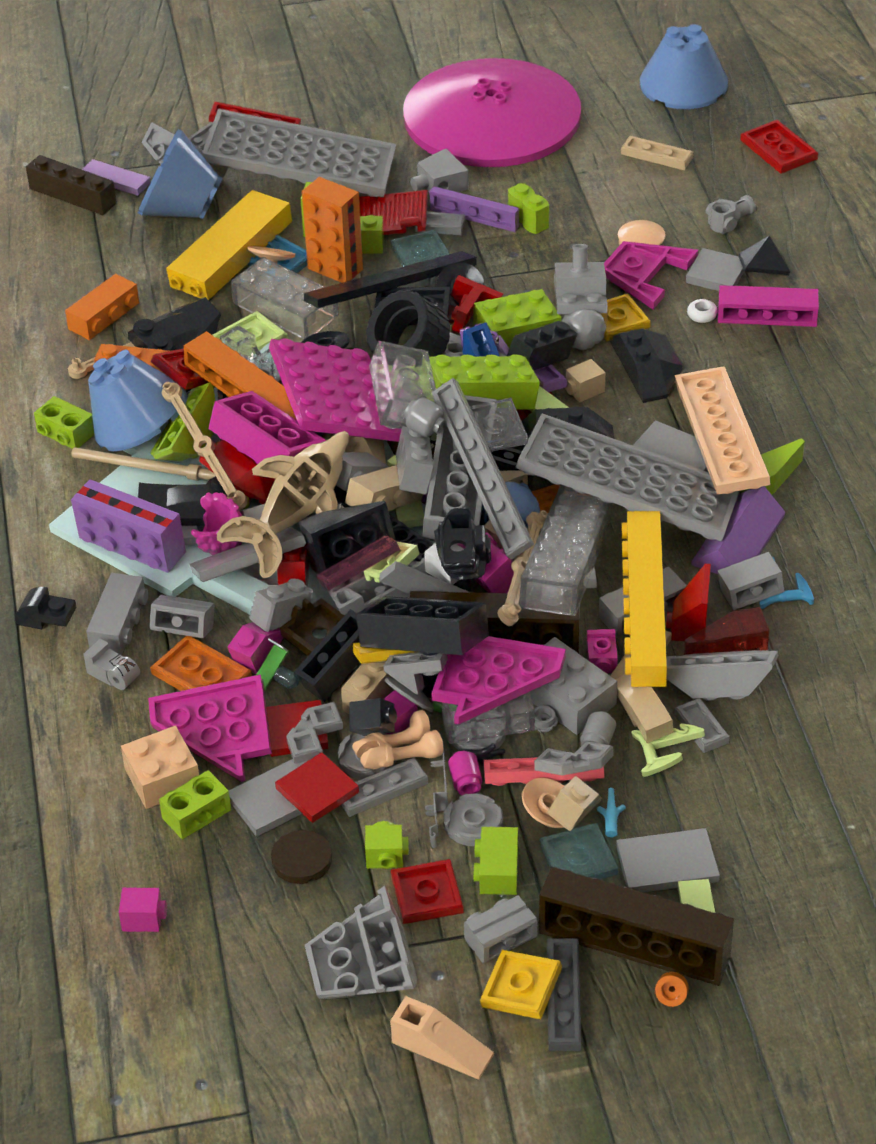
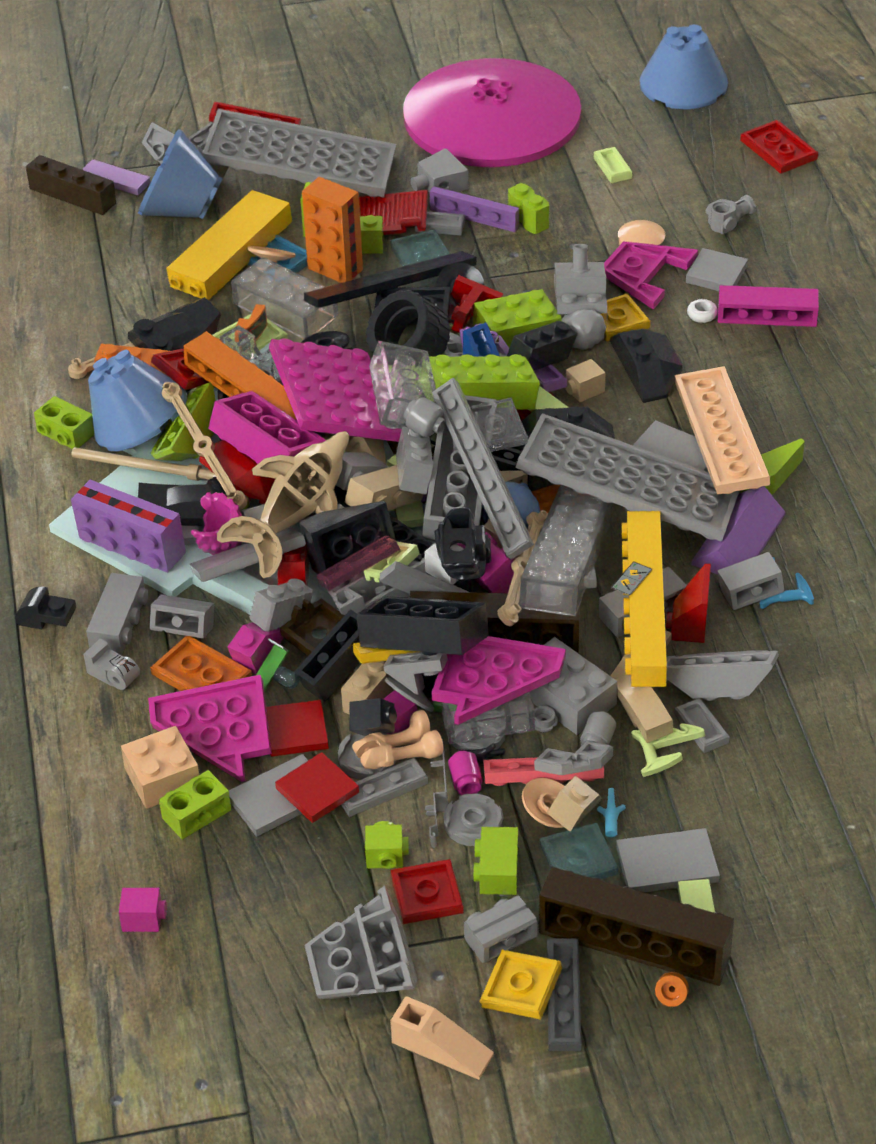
(102, 306): orange brick -> none
(257, 322): none -> slope
(301, 856): dark brown tile -> none
(314, 721): light grey tile -> none
(602, 649): dark pink brick -> none
(612, 165): none -> yellowish green tile
(631, 578): none -> light grey sticker
(657, 152): tan tile -> none
(734, 632): clear red slope -> none
(764, 258): black slope -> none

